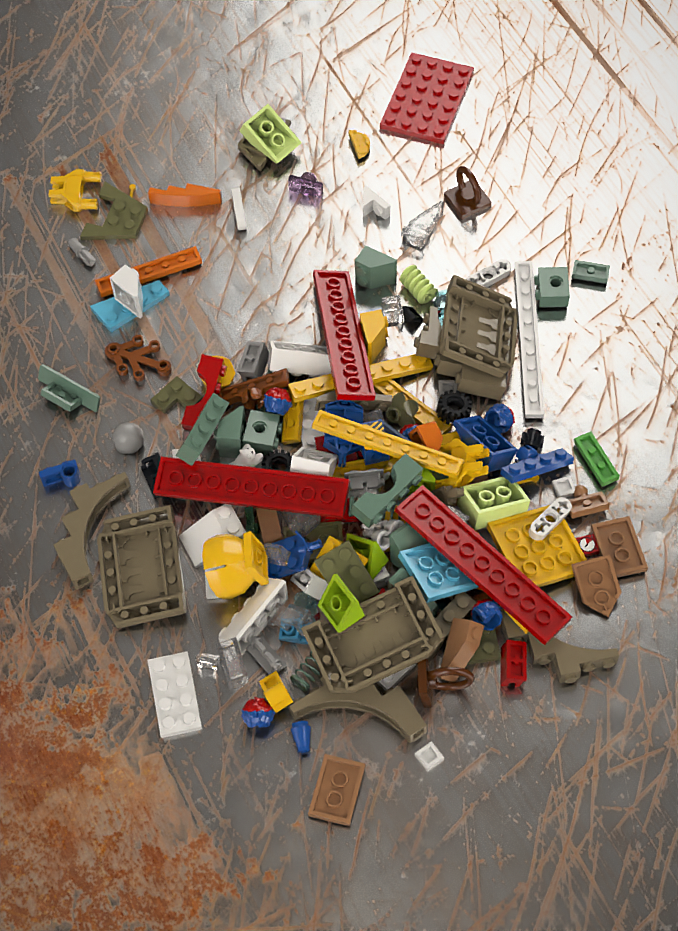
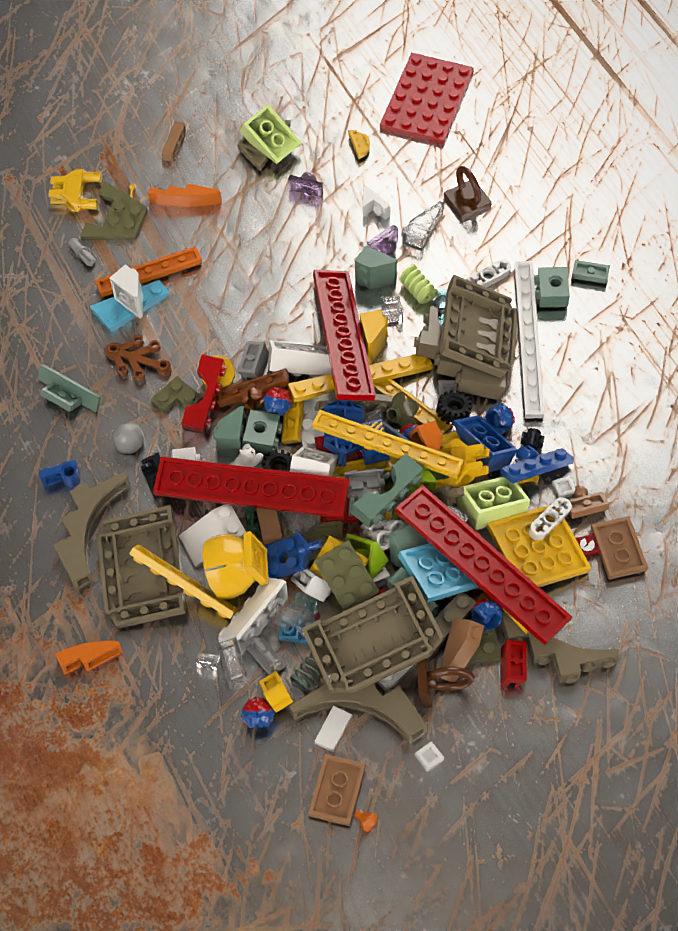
(87, 655): none -> orange slope
(173, 141): none -> medium nougat piece
(174, 694): white plate -> none
(178, 578): none -> yellow plate
(202, 429): sand green arch -> none
(238, 207): white beam -> none
(277, 554): clear slope -> none
(301, 733): blue cone -> none
(333, 729): none -> white tile
(340, 605): lime slope -> none
(367, 820): none -> orange rock
(385, 240): none -> clear purple tile
(411, 315): black slope -> none
(596, 459): bright green plate -> none
(597, 583): medium nougat tile -> none

